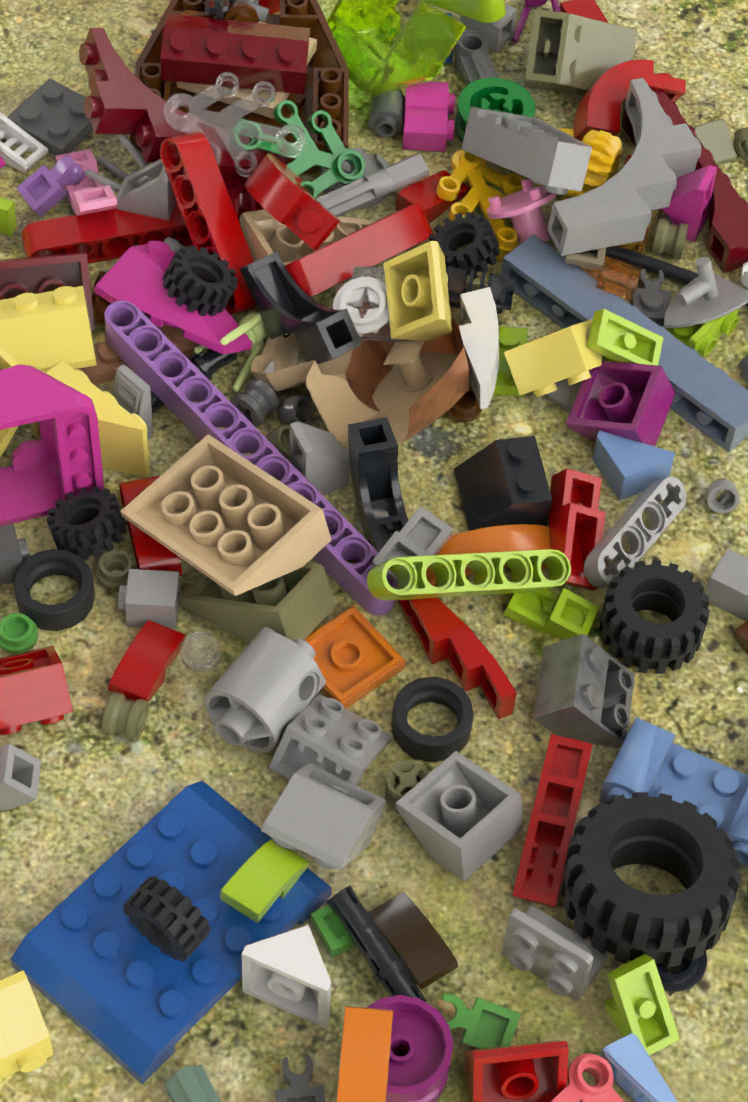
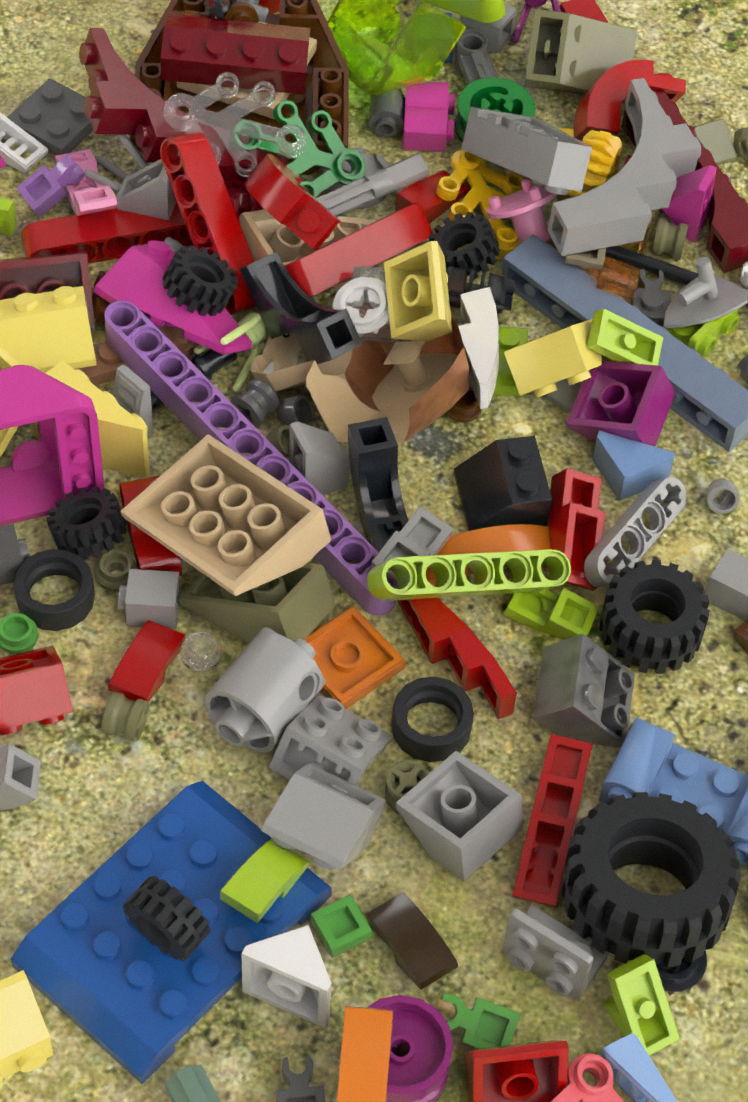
(370, 941): black pin -> none

